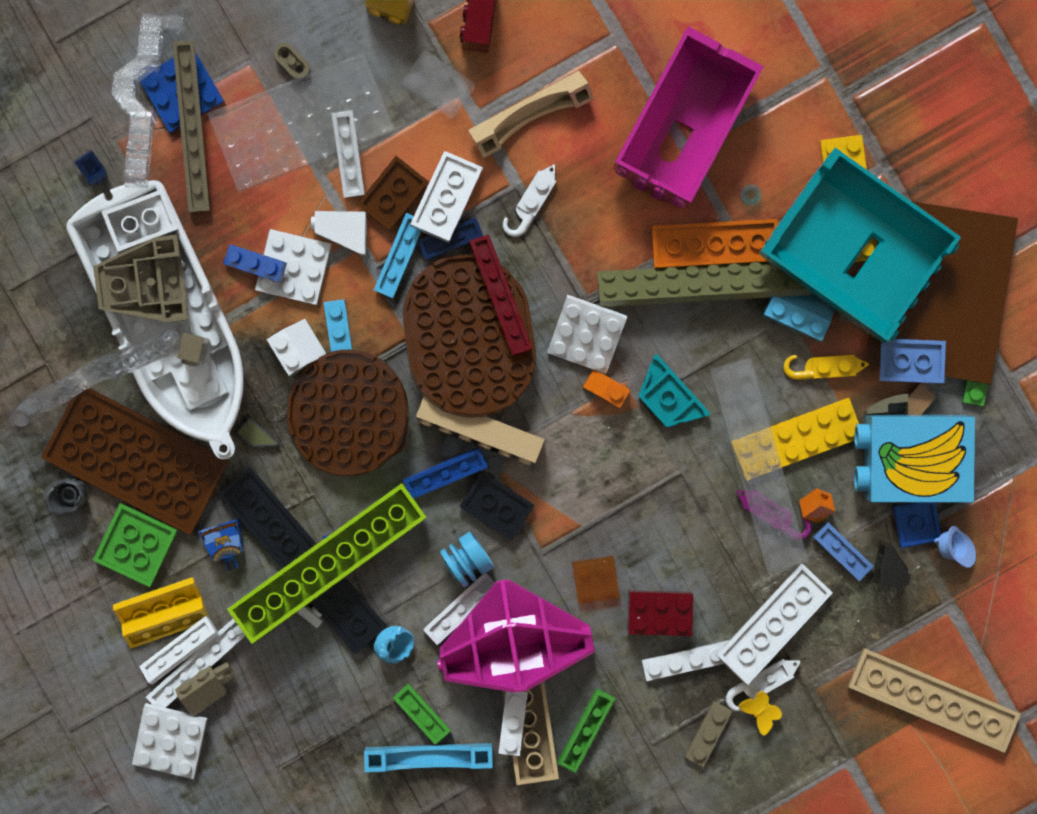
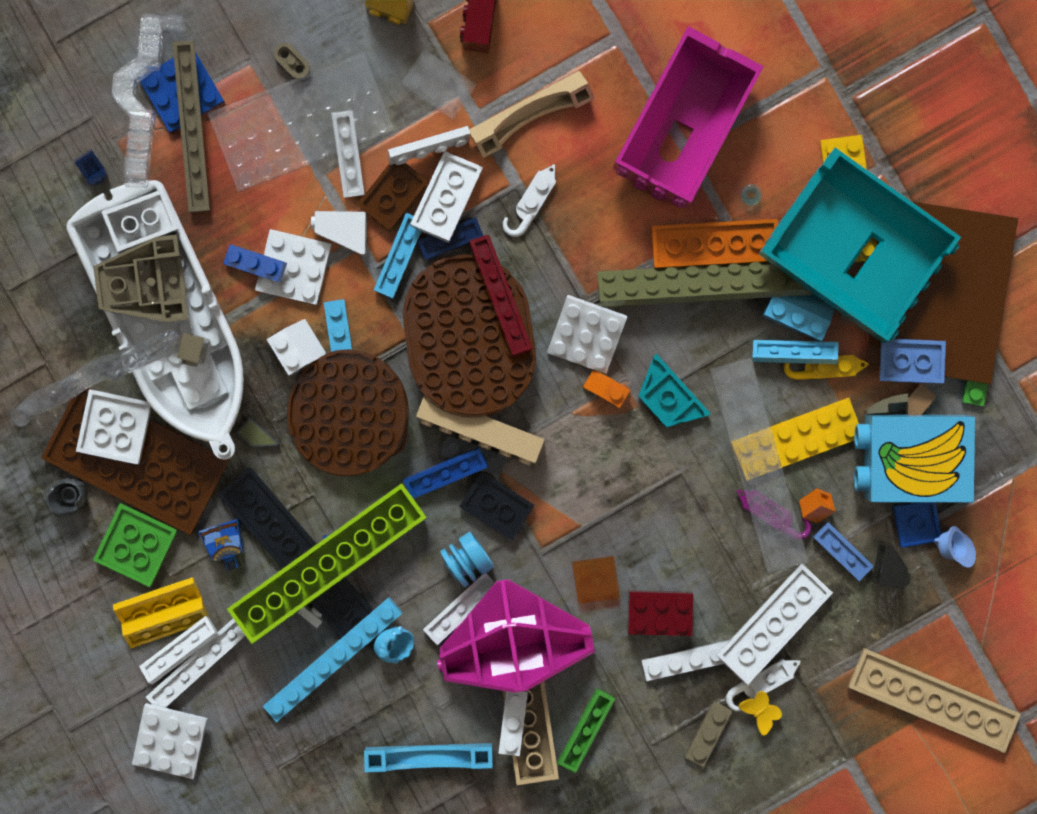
(114, 427): none -> white plate
(204, 688): dark tan hinge -> none
(332, 659): none -> medium azure plate
(421, 713): bright green plate -> none
(423, 147): none -> white plate
(795, 352): none -> medium azure plate

